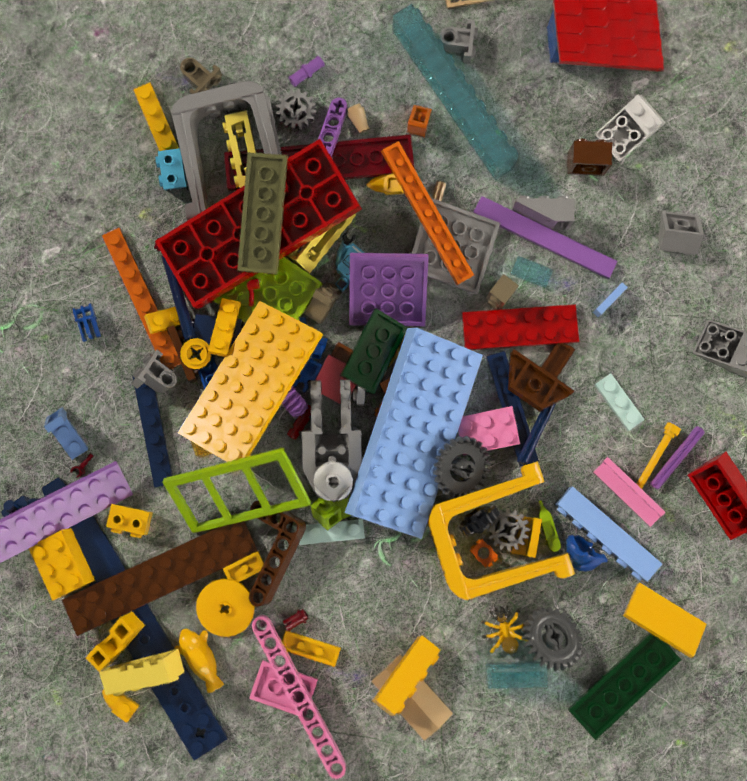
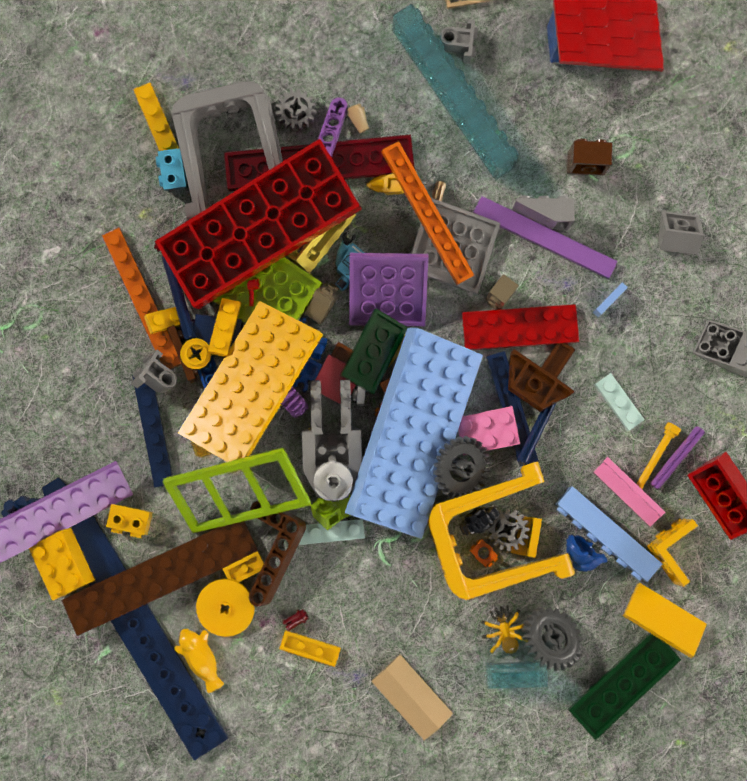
(65, 433): medium blue bracket -> none
(81, 467): dark red hand -> none
(86, 320): blue arm -> none
(121, 635): yellow arch -> none
(121, 705): yellow plate -> none
(142, 673): light yellow wedge -> none
(200, 78): dark tan pin -> none
(237, 121): light yellow brick -> none
(262, 213): olive plate -> none
(269, 690): bright pink plate -> none
(299, 424): red axle -> none
(299, 705): bright pink beam -> none
(306, 71): medium lavender pin -> none
(406, 676): yellow brick -> none
(419, 120): orange slope -> none
(531, 271): clear light blue tile -> none
(549, 529): lime piece -> none
(630, 127): white slope -> none
(664, 540): none -> yellow bracket

